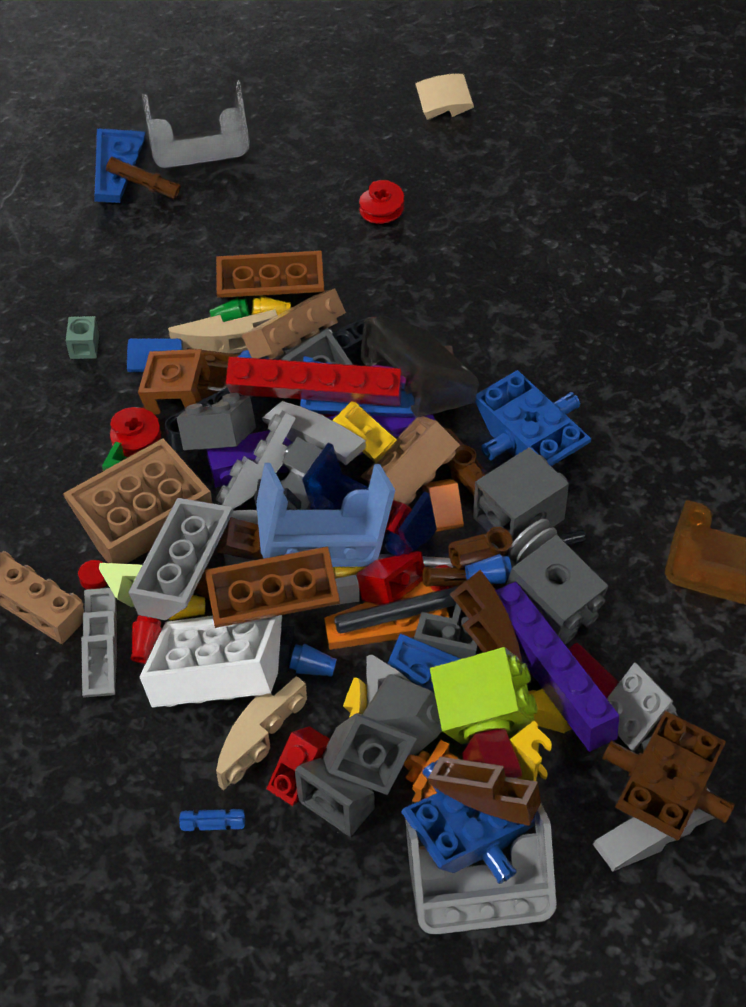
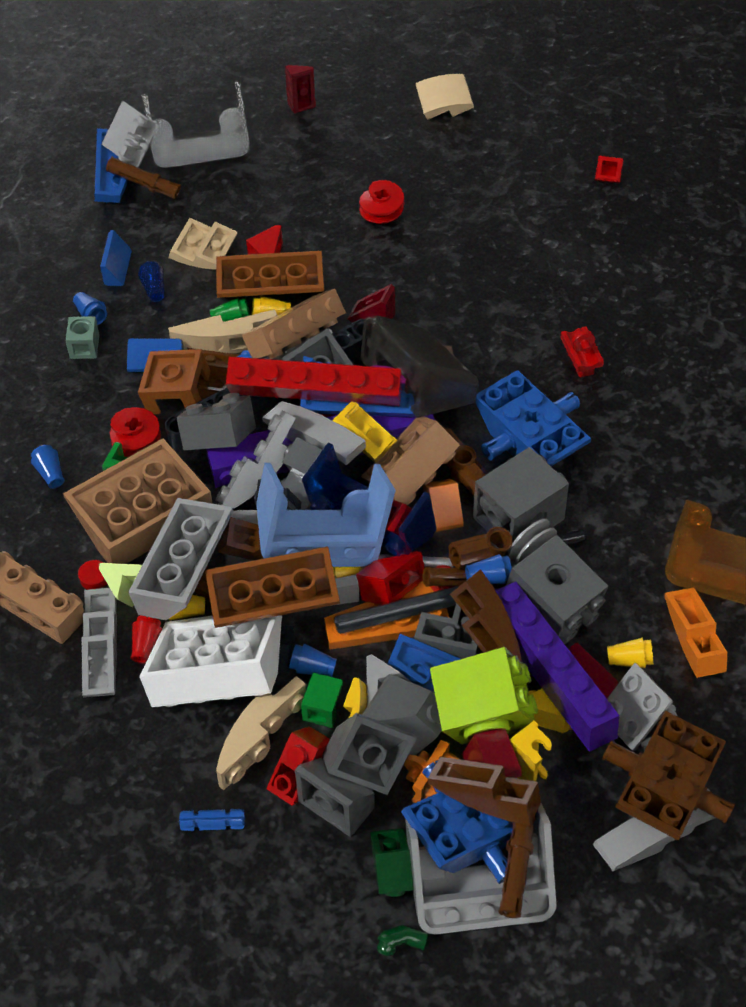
(47, 463): none -> blue cone
(90, 306): none -> blue cone
(115, 260): none -> blue slope
(130, 134): none -> light grey hinge
(152, 279): none -> clear blue cone
(201, 244): none -> tan slope
(266, 242): none -> red slope
(300, 87): none -> dark red slope
(321, 699): none -> green panel
(378, 303): none -> dark red slope
(392, 862): none -> dark green slope
(401, 935): none -> dark green arm
(519, 851): none -> reddish brown pin
(582, 350): none -> red hips
(609, 169): none -> red slope
(631, 652): none -> yellow cone
(696, 632): none -> orange slope

